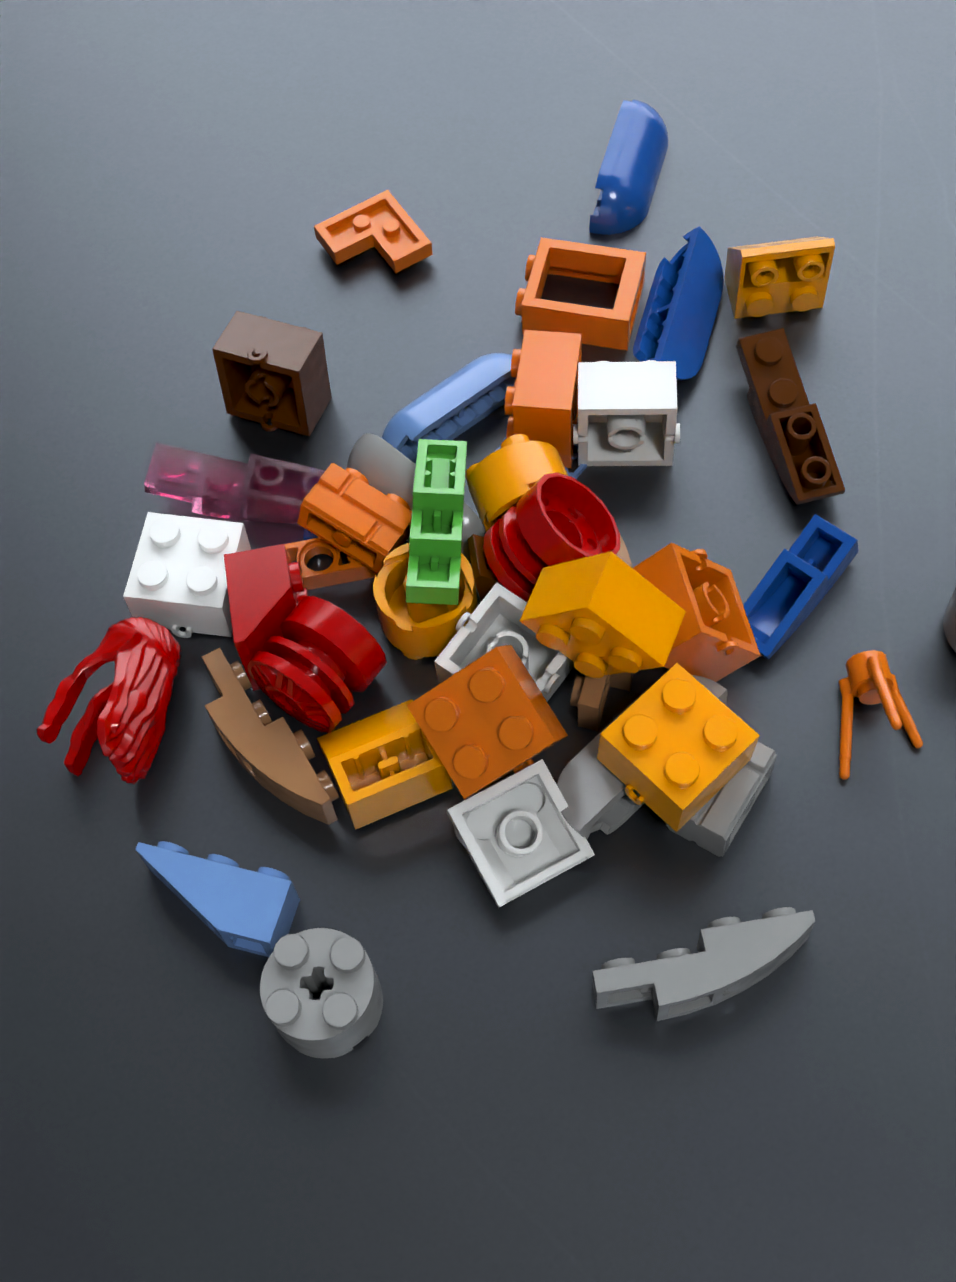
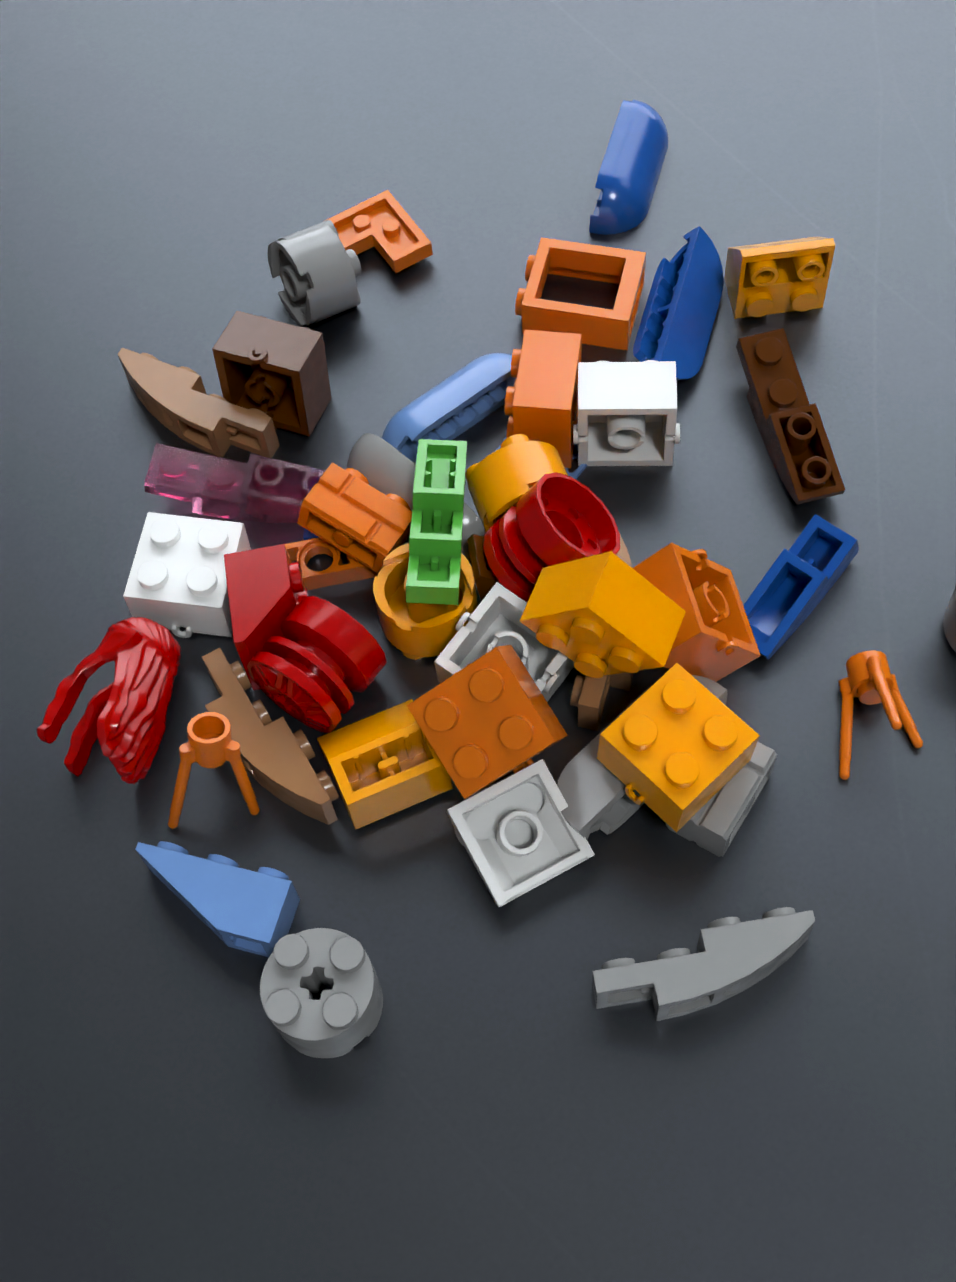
(204, 420): none -> medium nougat slope
(210, 747): none -> orange plant
(315, 273): none -> light grey brick

